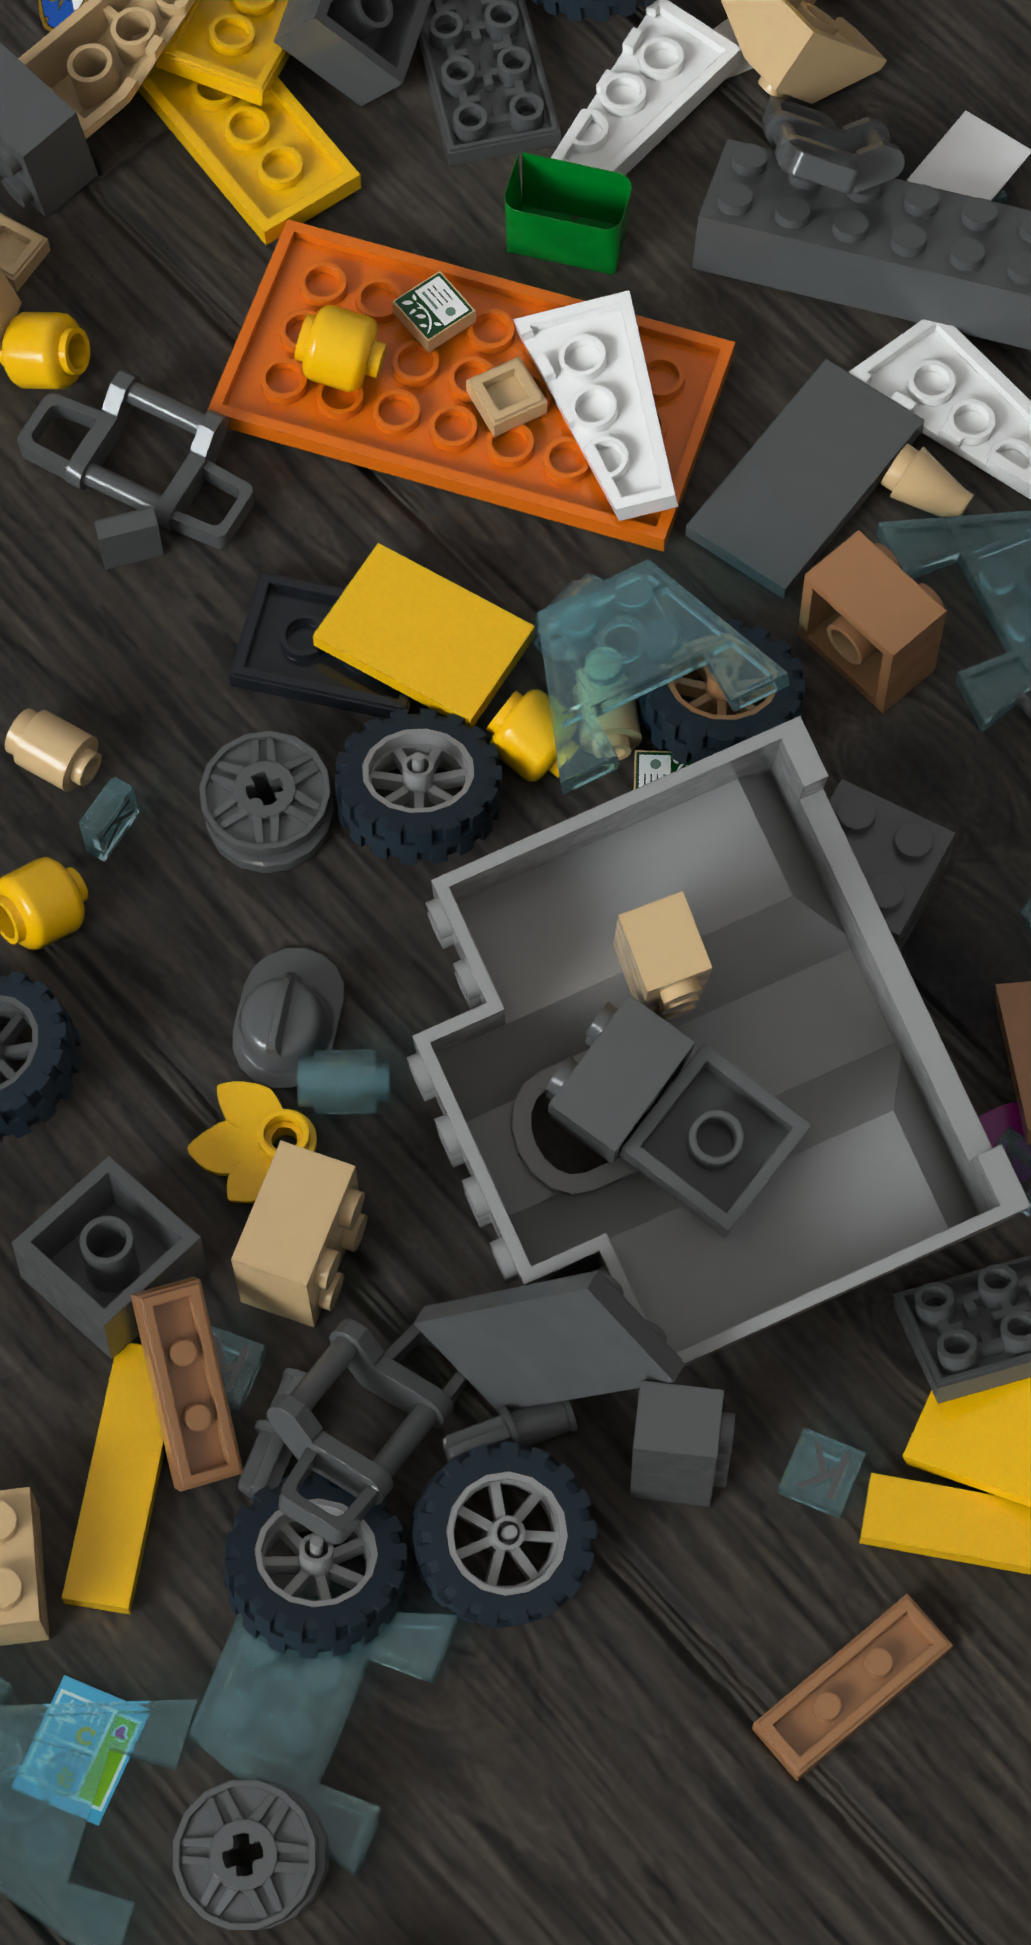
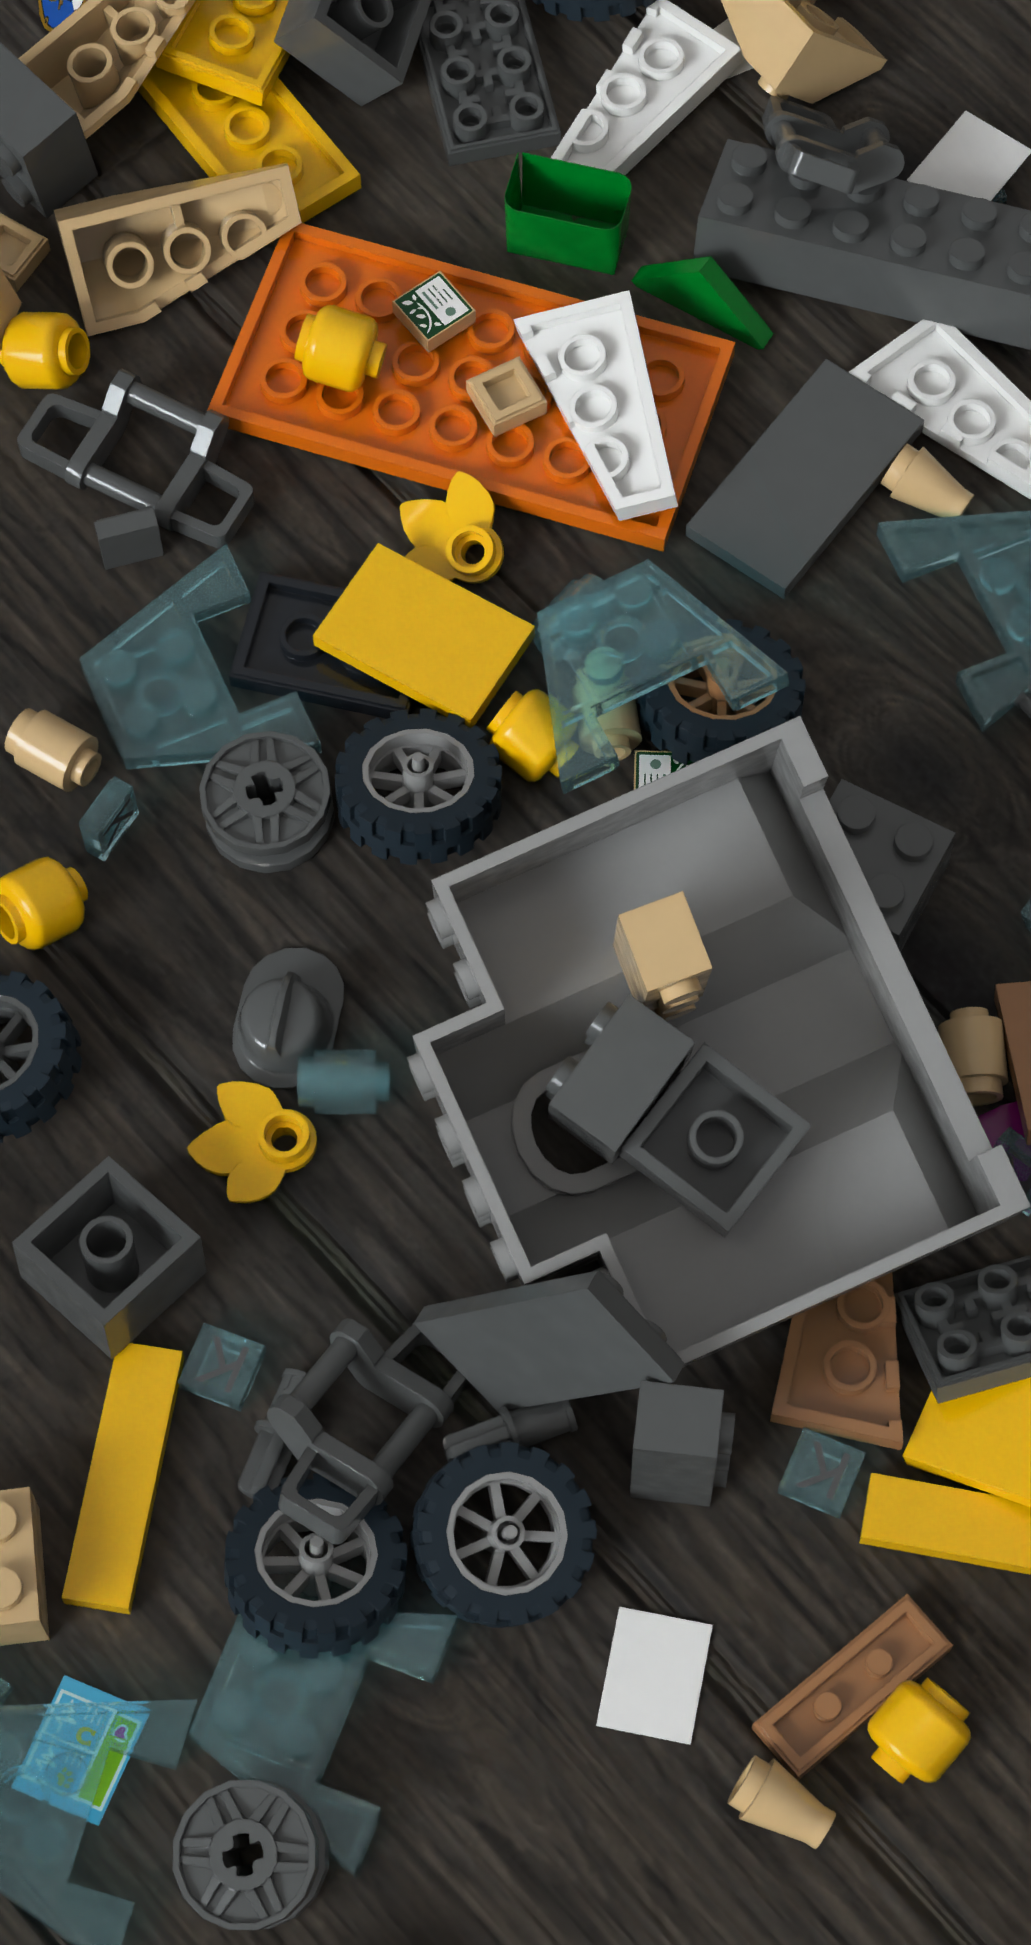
(158, 243): none -> tan wedge
(164, 685): none -> clear light blue wing
(187, 1383): medium nougat tile -> none
(299, 1235): tan brick -> none
(448, 528): none -> yellow plate
(654, 1675): none -> white sticker
(707, 294): none -> green tile
(780, 1803): none -> tan cone
(844, 1368): none -> medium nougat wing
(871, 620): medium nougat brick -> none
(918, 1731): none -> yellow head
(977, 1053): none -> tan brick

